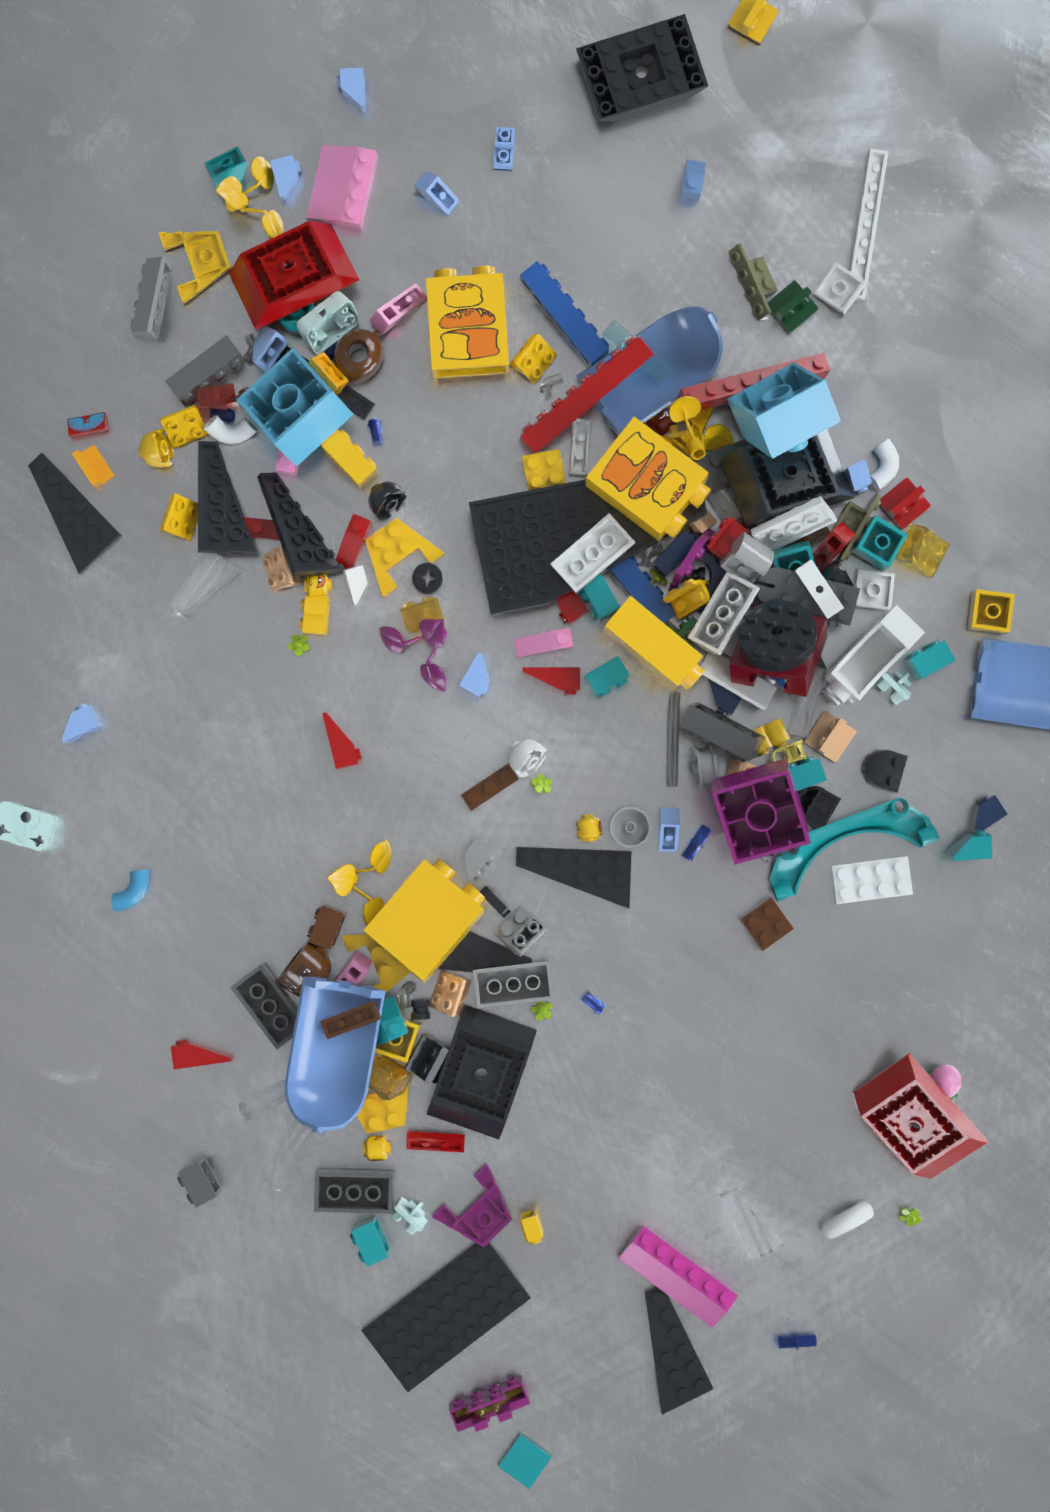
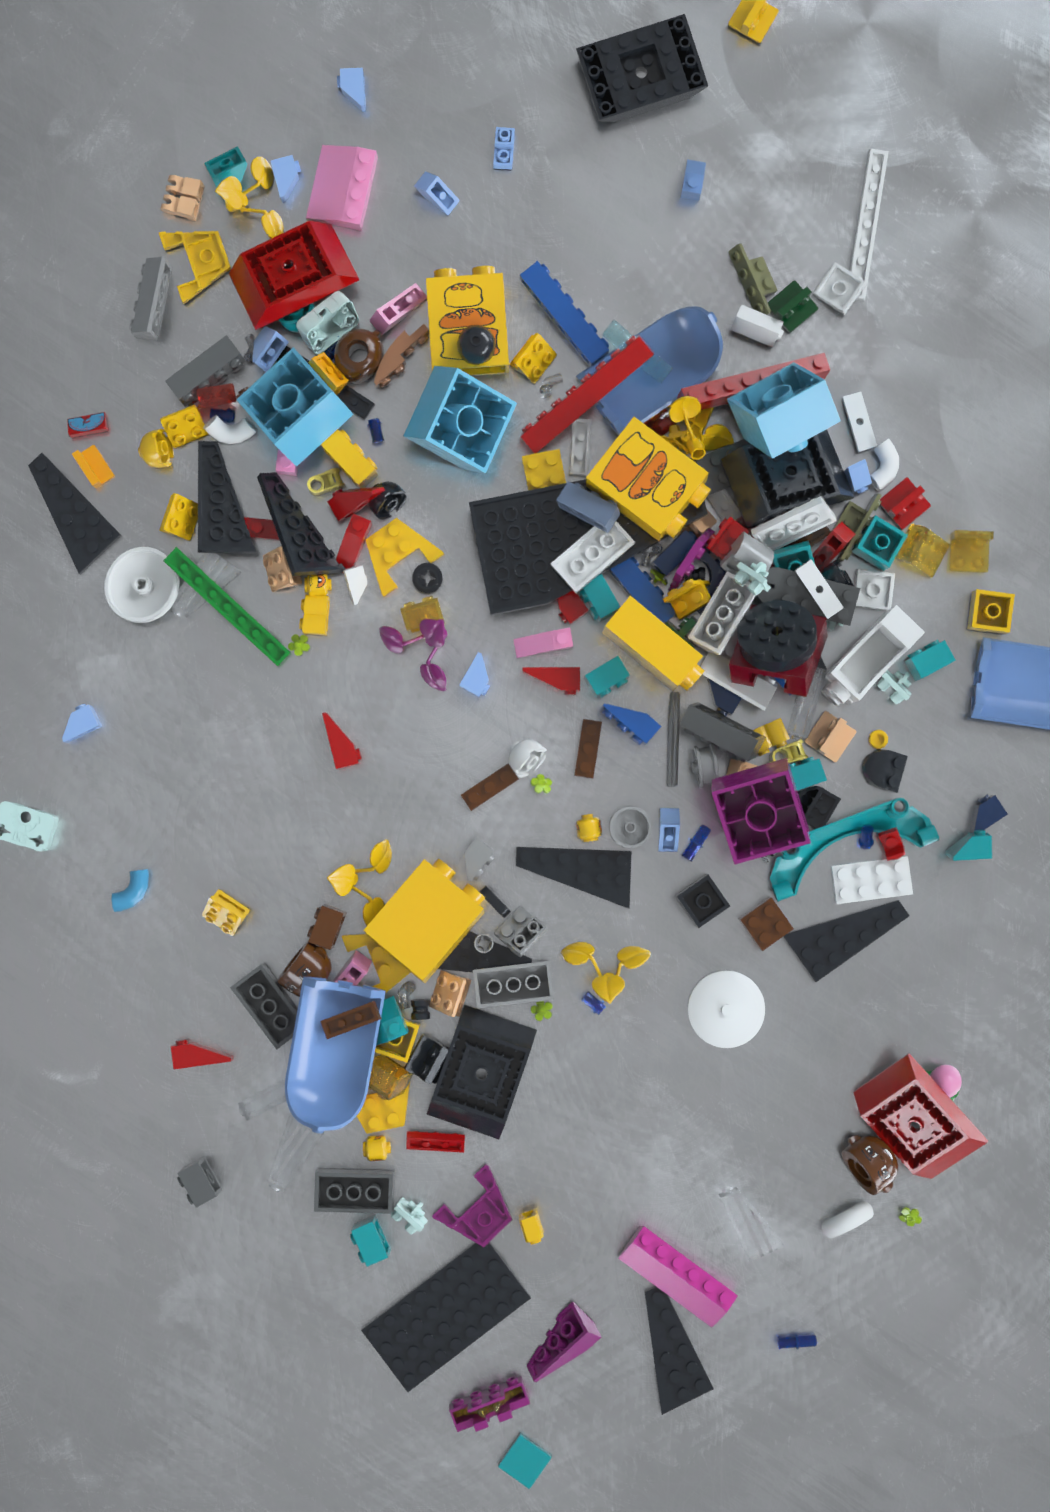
(141, 585): none -> white dish
(191, 193): none -> light nougat legs
(225, 912): none -> yellow bracket
(226, 606): none -> green plate
(327, 482): none -> light yellow piece
(352, 500): none -> red slope
(393, 360): none -> nougat slope
(460, 419): none -> medium azure brick
(476, 344): none -> black cylinder
(483, 943): none -> light grey wheel
(568, 1339): none -> magenta wedge
(588, 506): none -> sand blue brick
(588, 748): none -> reddish brown plate
(608, 985): none -> yellow plant
(637, 723): none -> blue slope
(702, 900): none -> black brick
(726, 1009): none -> white dish
(756, 577): none -> light aqua hips
(757, 326): none -> white brick
(833, 942): none -> black wing
(856, 410): none -> white tile
(866, 840): none -> clear blue pin
(871, 1163): none -> reddish brown piece
(878, 739): none -> yellow tile
(892, 844): none -> red bracket
(970, 550): none -> clear yellow bracket

